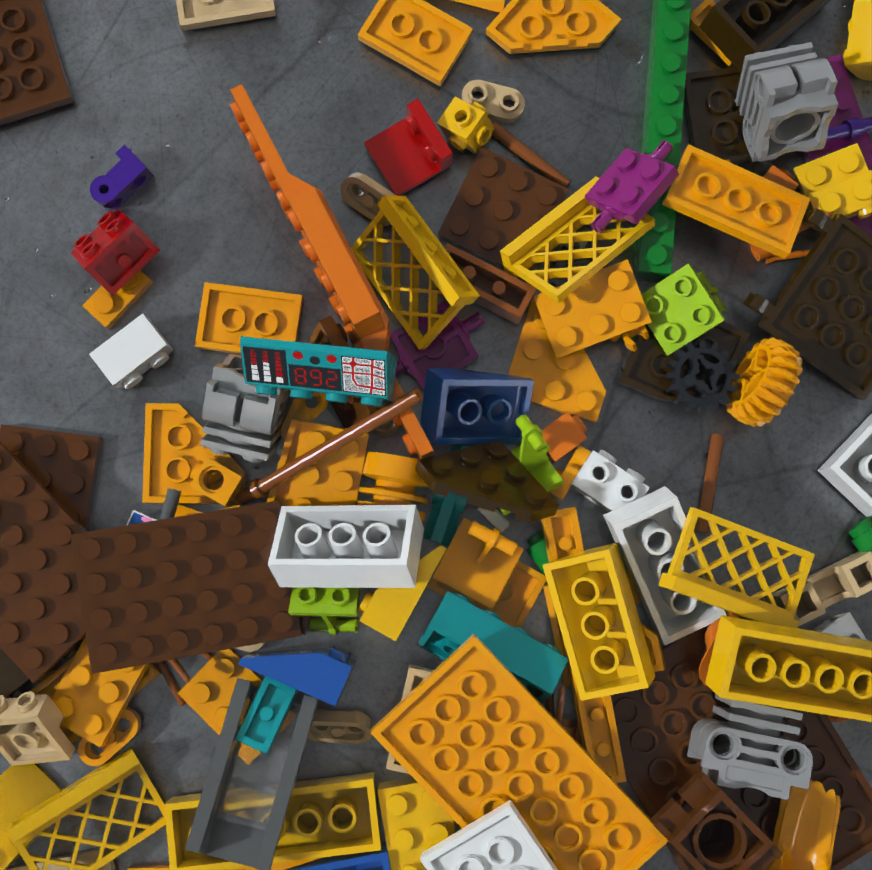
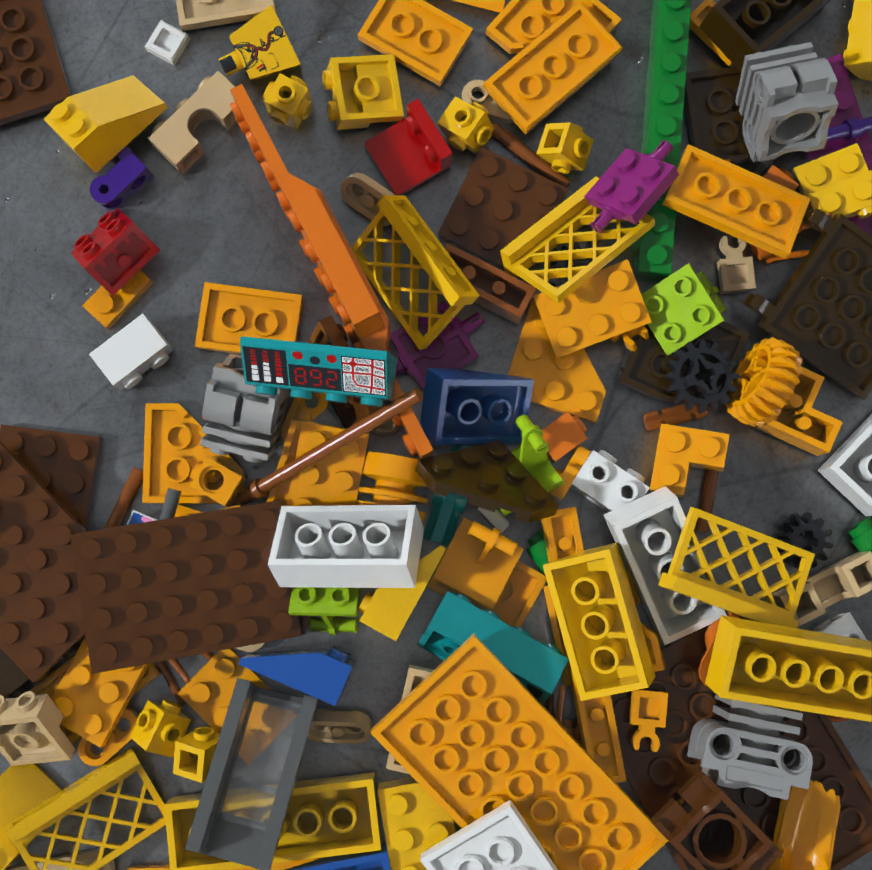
(105, 119): none -> yellow slope
(125, 498): none -> dark orange bar
(160, 727): none -> yellow brick
(167, 42): none -> white tile
(175, 136): none -> tan arch
(195, 753): none -> yellow brick
(260, 48): none -> yellow torso
(266, 715): teal plate -> none
(291, 109): none -> yellow brick
(362, 91): none -> yellow plate
(552, 67): none -> light orange tile
(565, 147): none -> yellow brick
(647, 711): none -> light orange plate
(671, 416): none -> dark orange axle
(686, 448): none -> light orange brick
(735, 271): none -> tan plate
(801, 423): none -> light orange brick
(810, 530): none -> black gear

